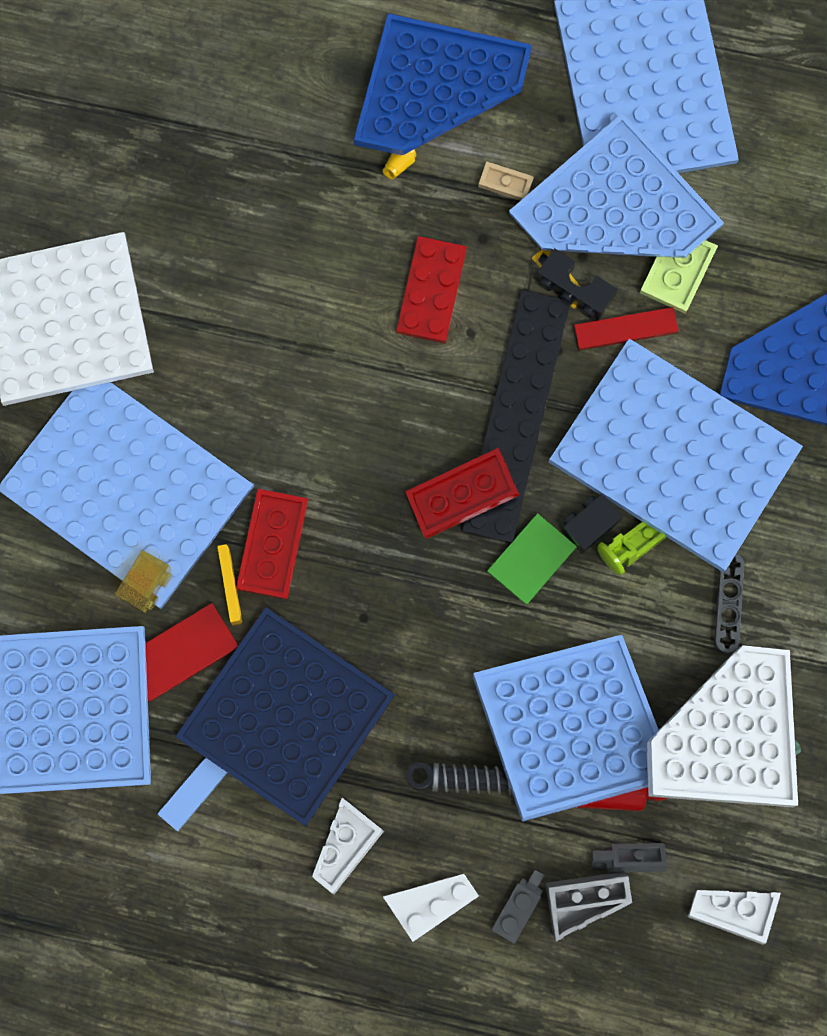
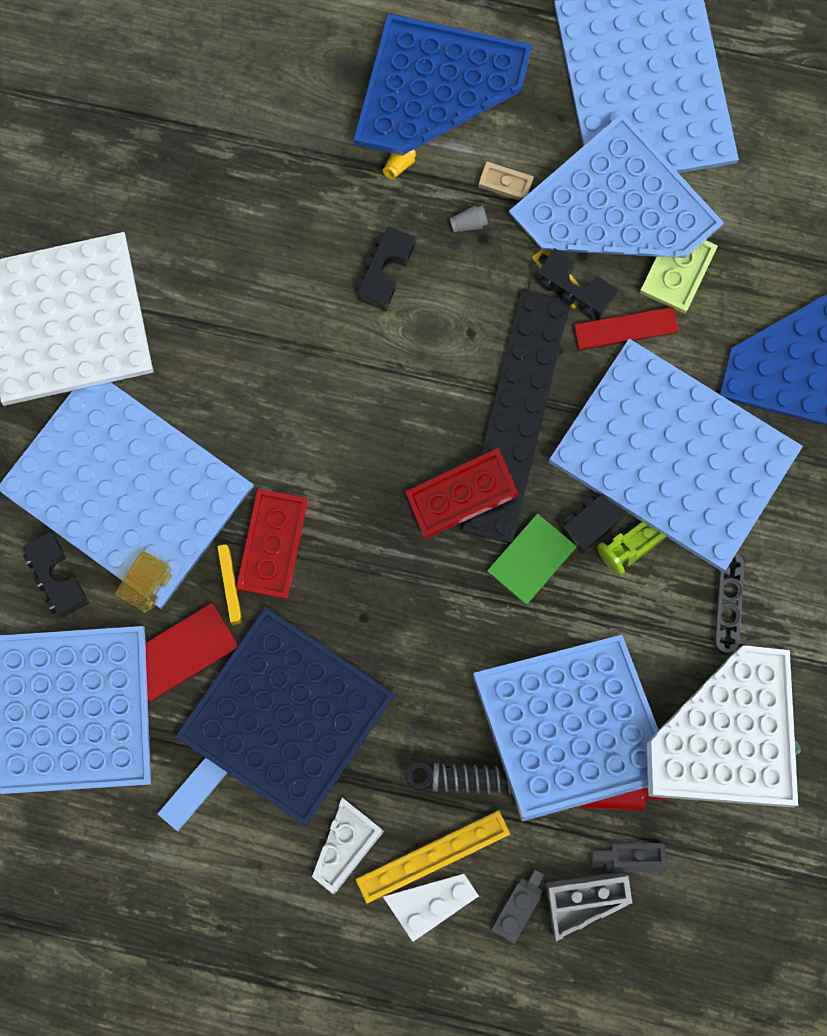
(44, 556): none -> black arch
(393, 247): none -> black arch
(431, 290): red plate -> none
(432, 857): none -> yellow tile
(470, 219): none -> light grey cone
(736, 912): white wing -> none

